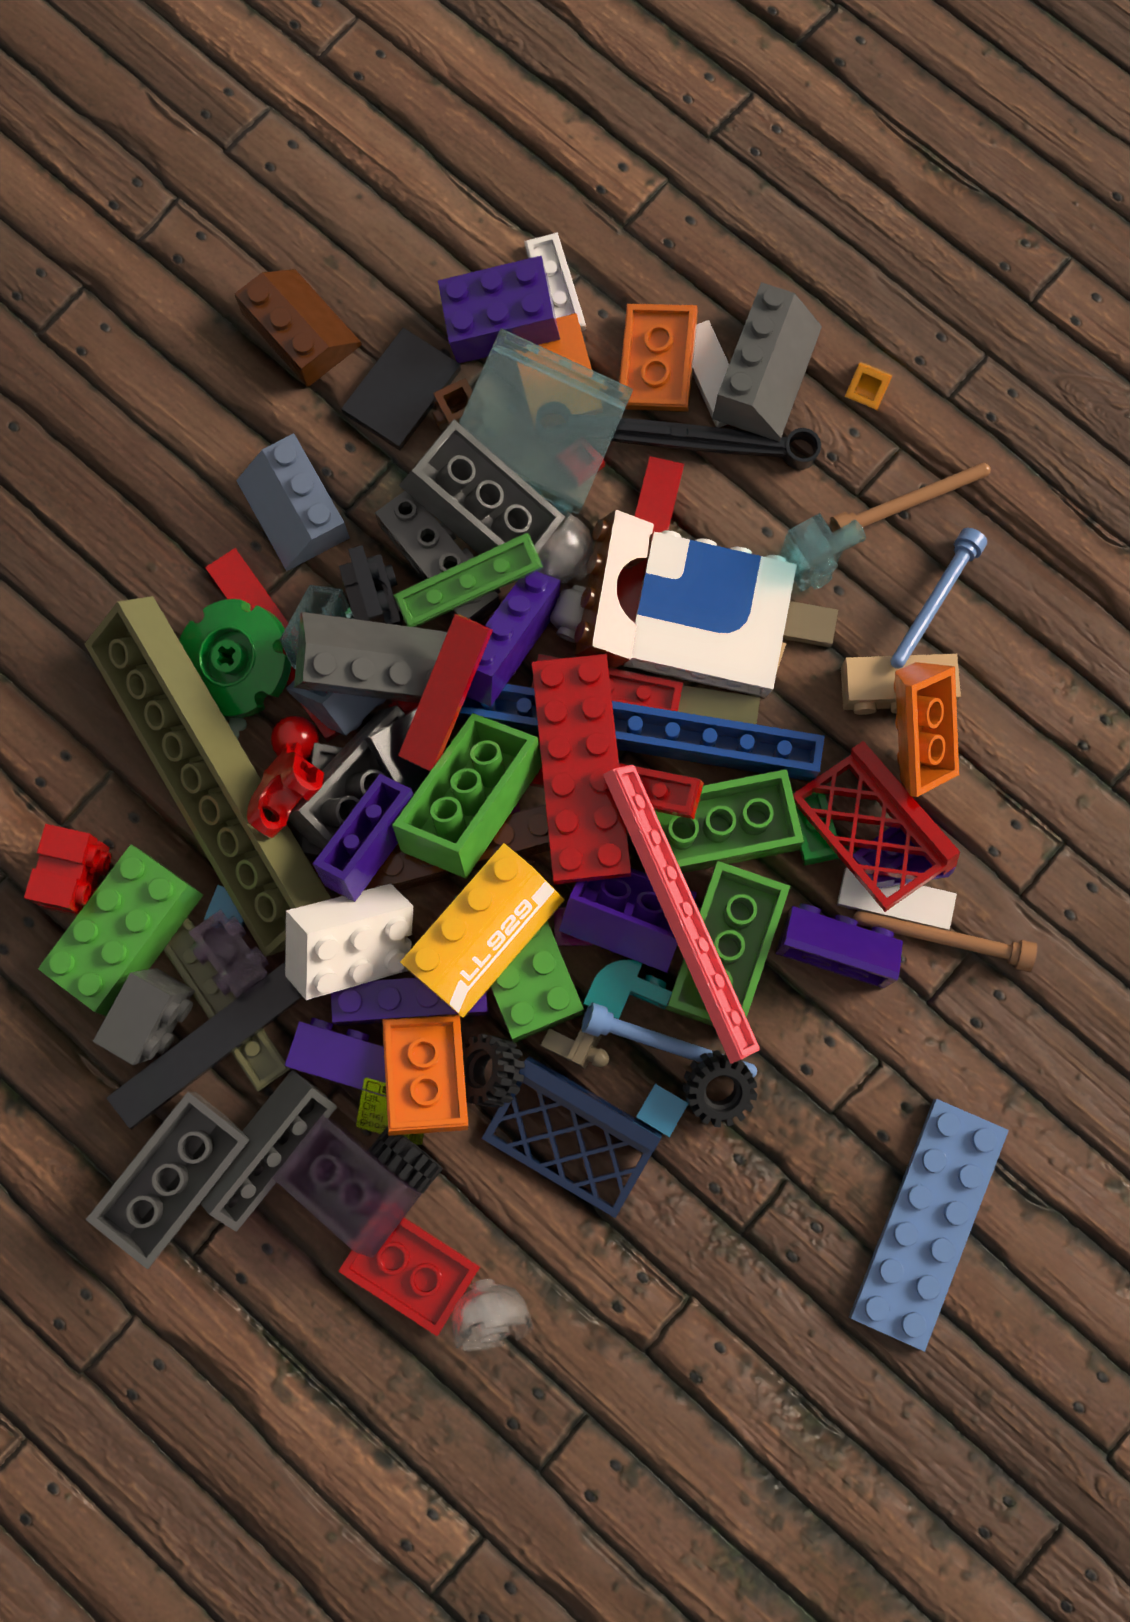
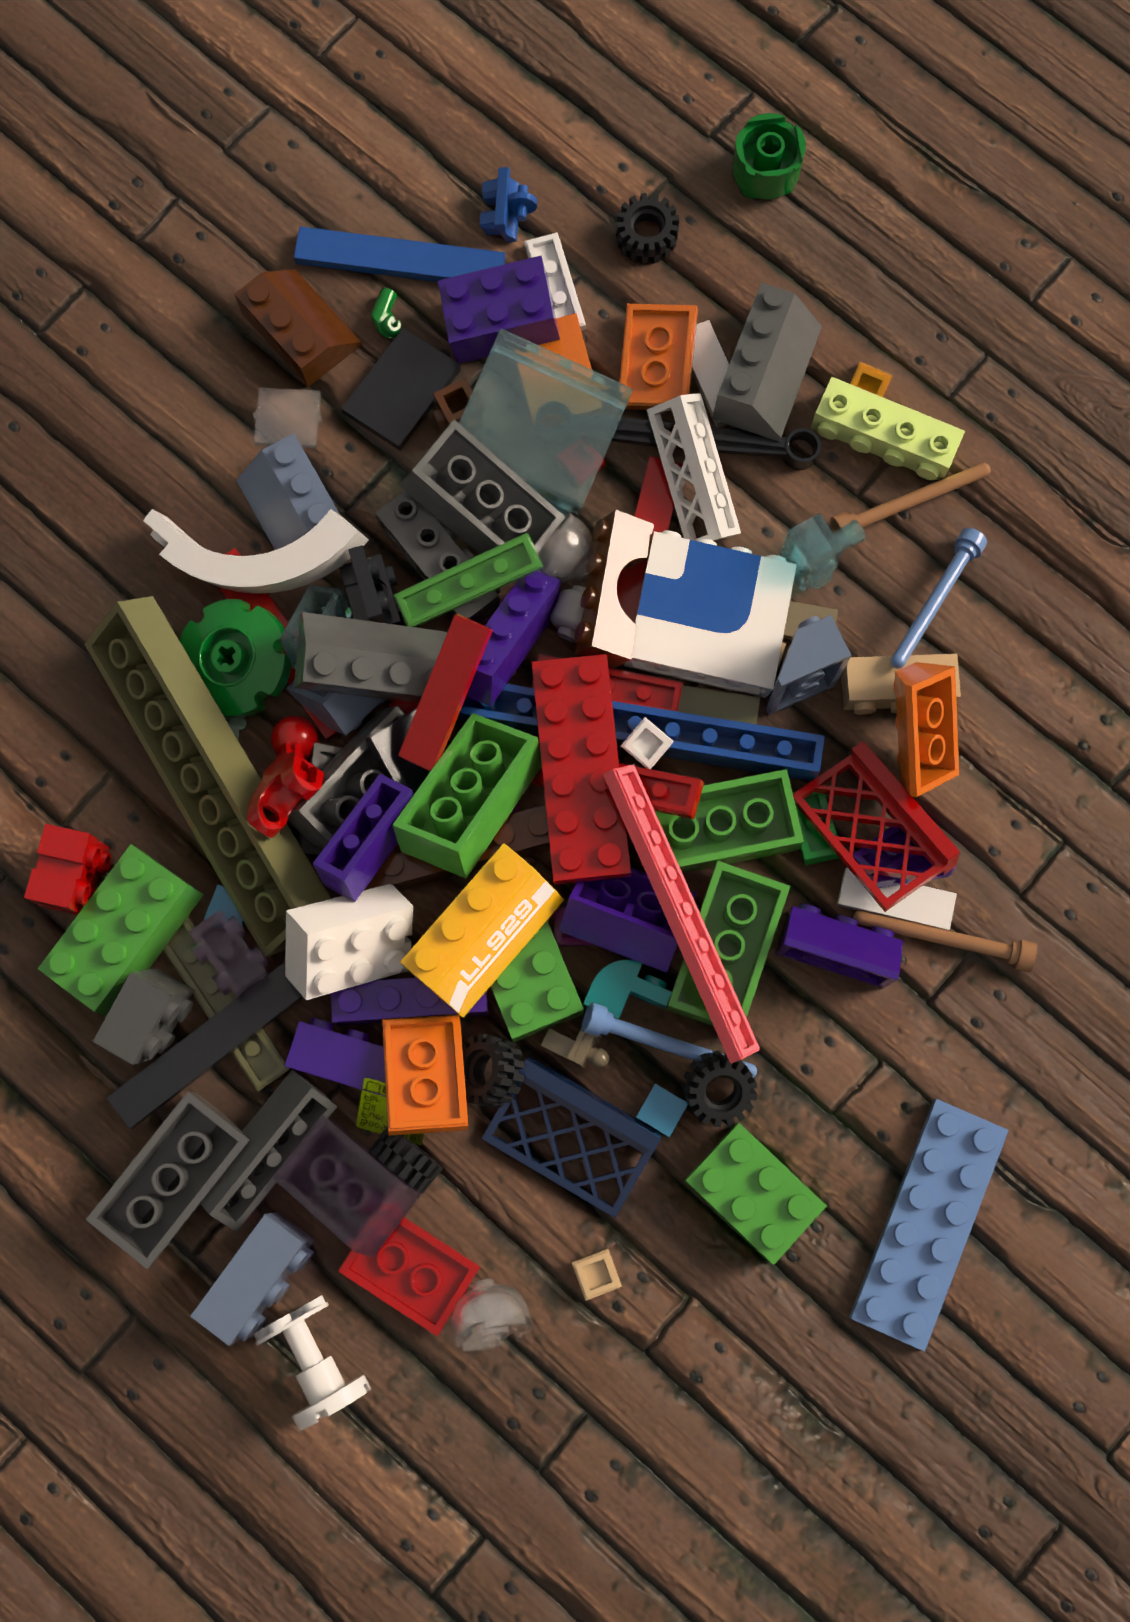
(254, 1279): none -> sand blue brick
(280, 570): none -> white arch
(287, 412): none -> clear piece
(319, 1376): none -> white piece
(382, 316): none -> green arm
(390, 255): none -> blue tile
(511, 203): none -> blue hips
(596, 1274): none -> tan tile
(647, 210): none -> black tyre
(647, 743): none -> white tile
(702, 463): none -> white fence
(755, 1193): none -> bright green brick
(768, 157): none -> green brick
(811, 663): none -> sand blue slope
(887, 430): none -> yellowish green brick

